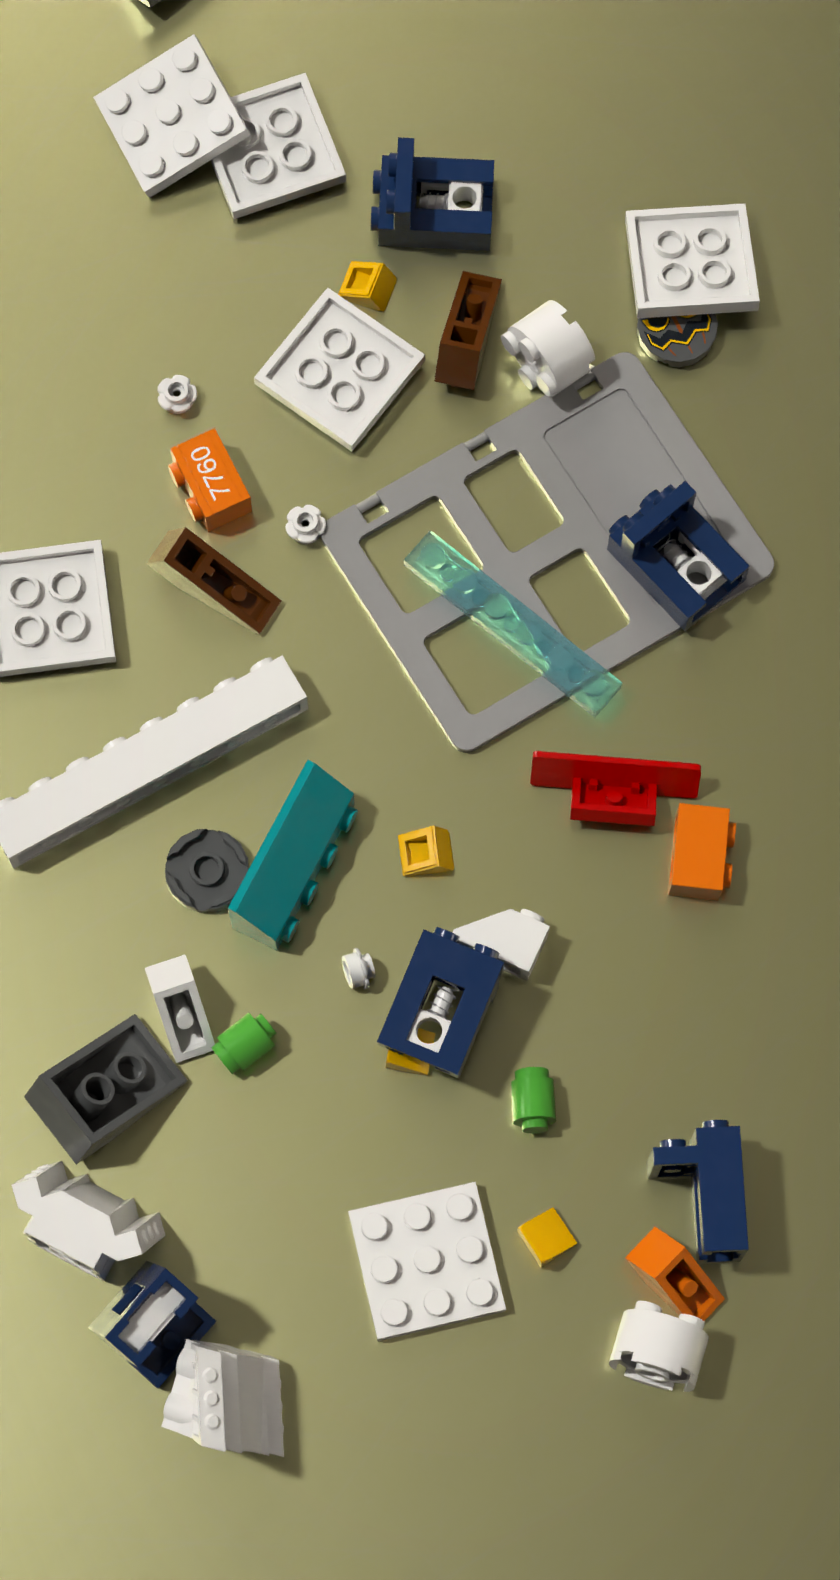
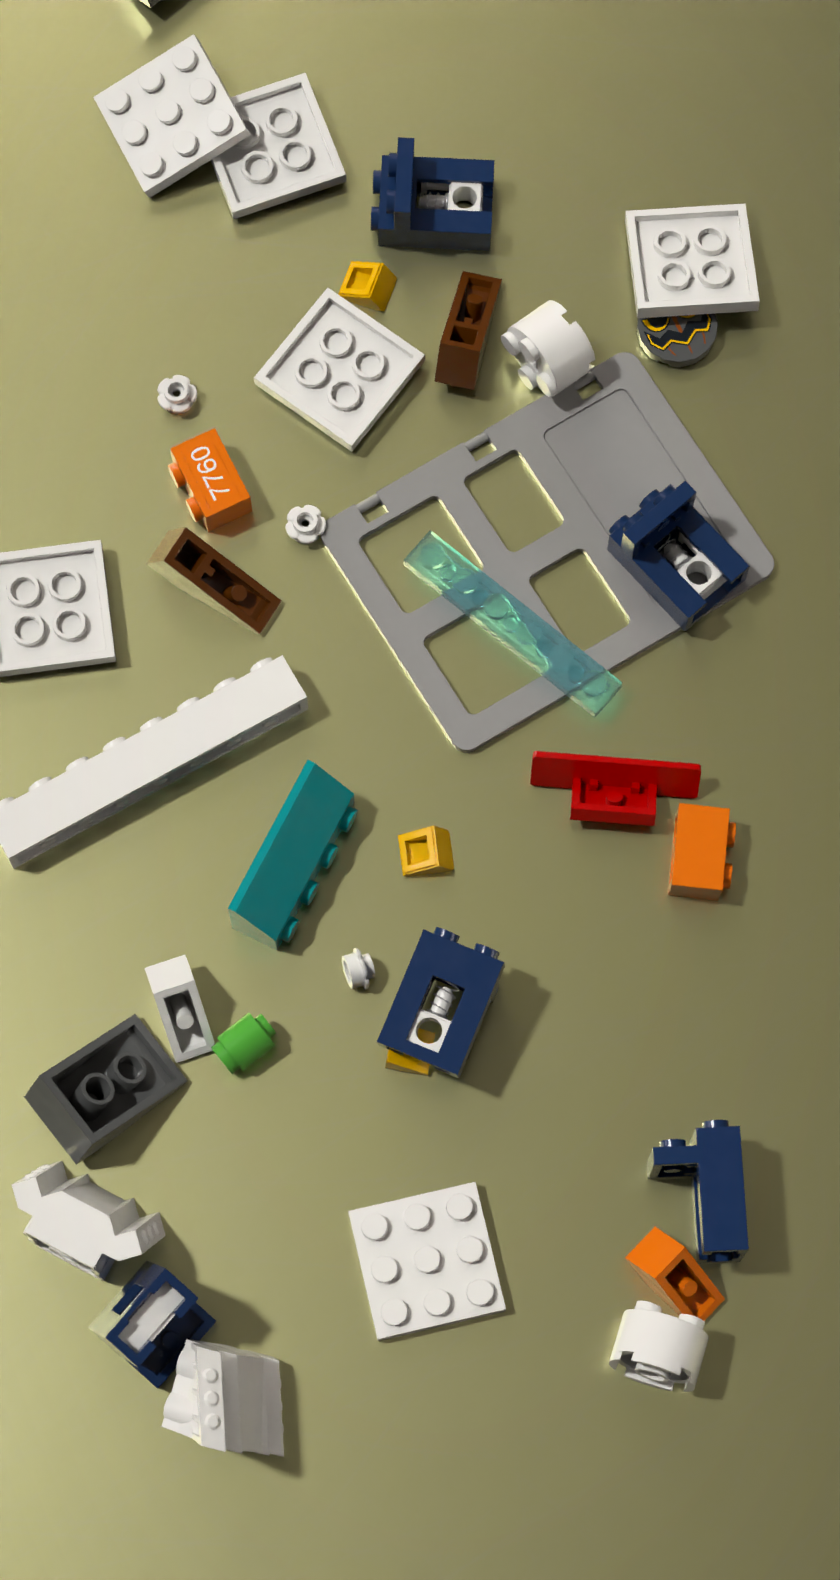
(205, 870): dark grey tile -> none
(512, 934): white slope -> none
(533, 1099): bright green brick -> none
(546, 1236): yellow slope -> none

